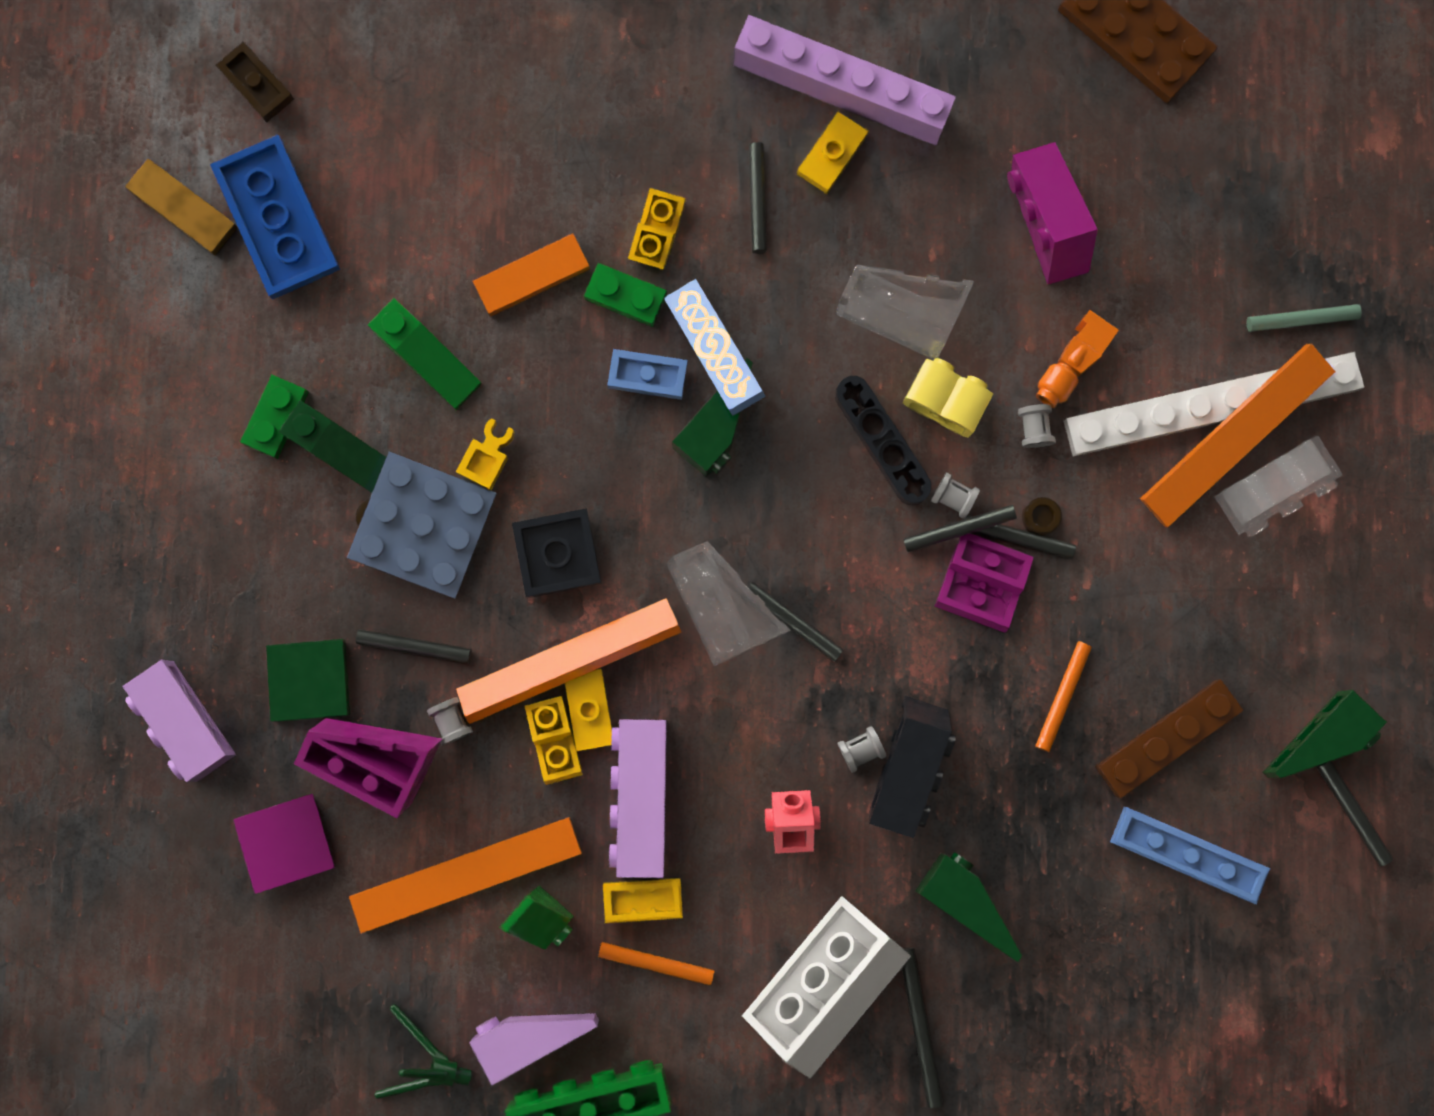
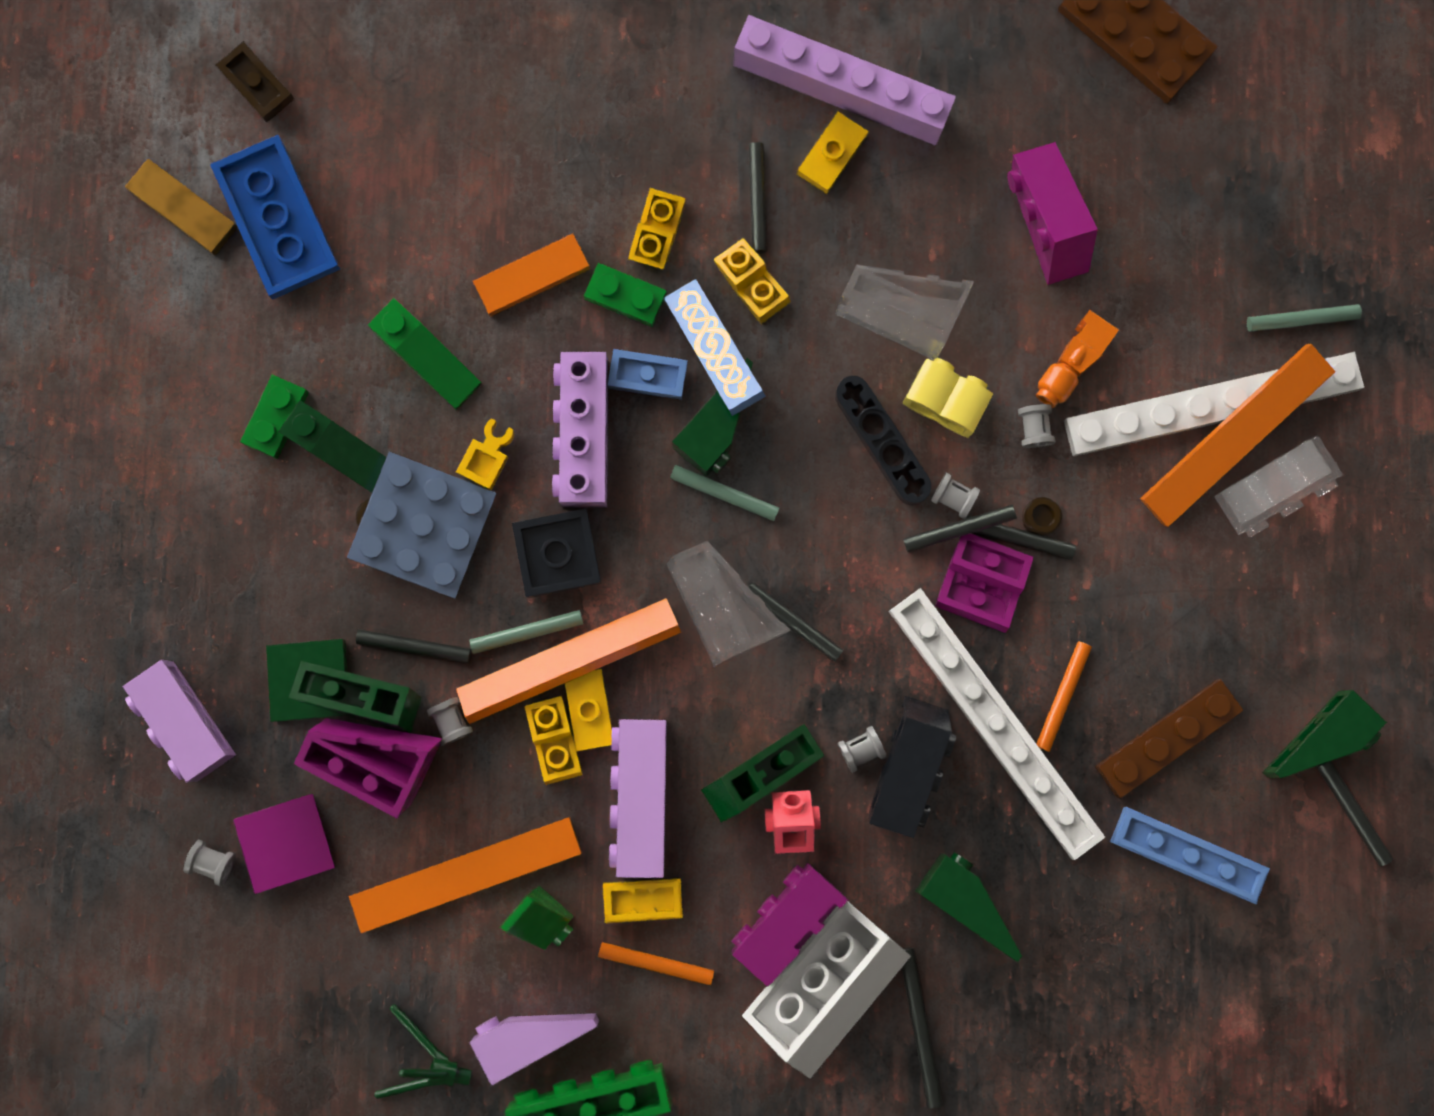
(209, 862): none -> light grey bush
(356, 696): none -> dark green slope
(526, 632): none -> sand green bar
(583, 429): none -> lavender brick
(724, 493): none -> sand green bar
(752, 281): none -> yellow slope
(762, 773): none -> dark green slope
(786, 923): none -> magenta wedge
(997, 724): none -> white plate

